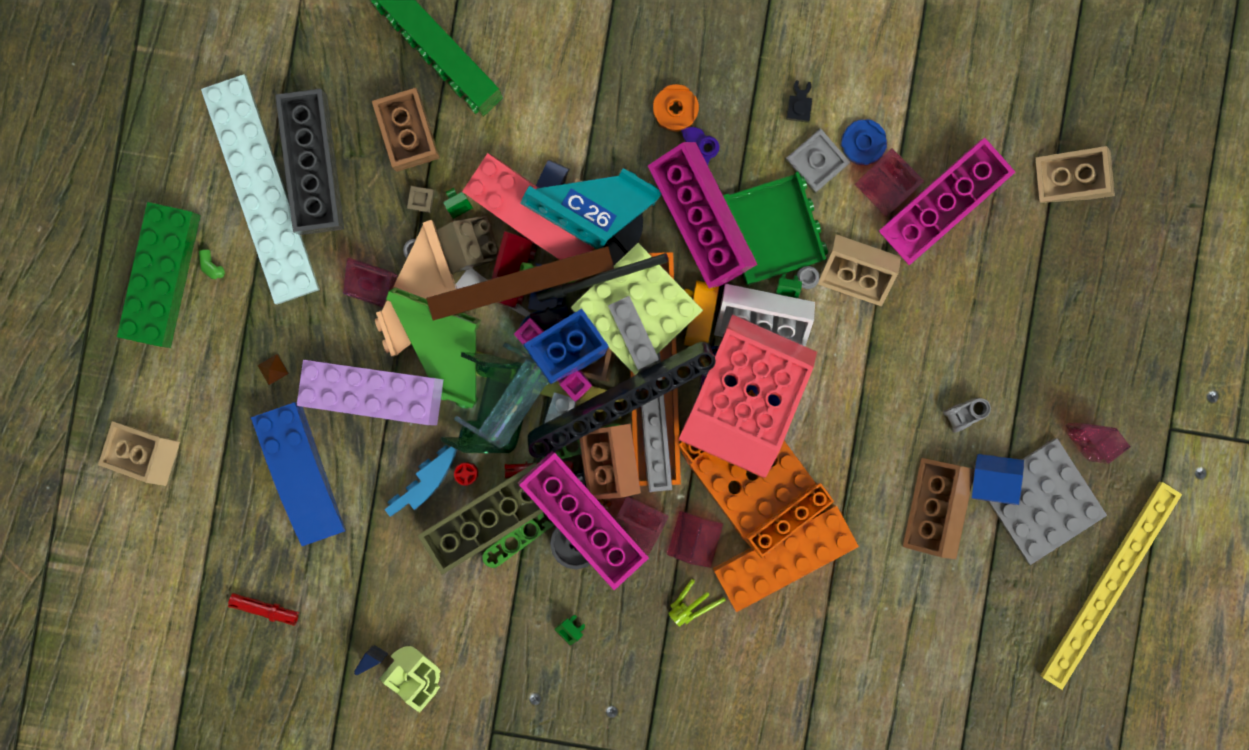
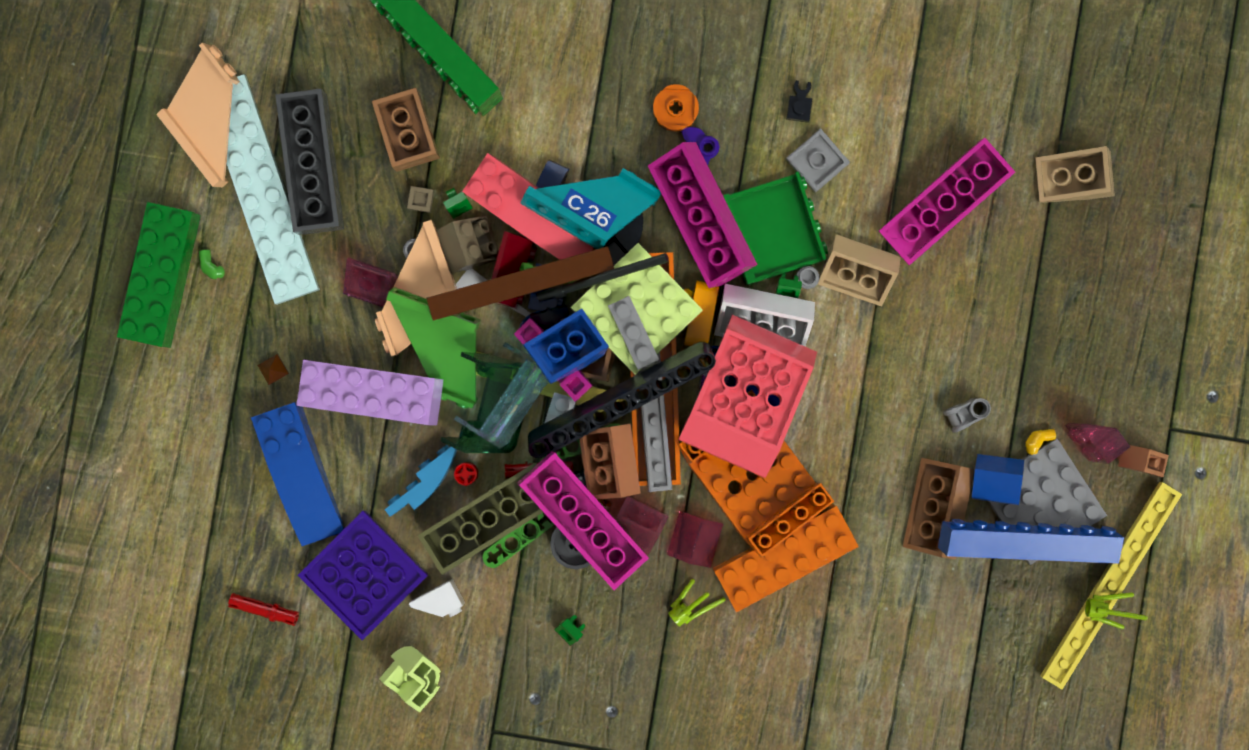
(139, 454): tan slope -> none
(202, 113): none -> light nougat piece
(363, 575): none -> dark purple plate
(370, 659): dark blue slope -> none
(440, 600): none -> white slope
(864, 142): blue tile -> none
(889, 182): clear pink slope -> none
(1030, 541): none -> brick
(1037, 438): none -> yellow arm
(1097, 609): none -> lime plant
(1143, 460): none -> nougat slope

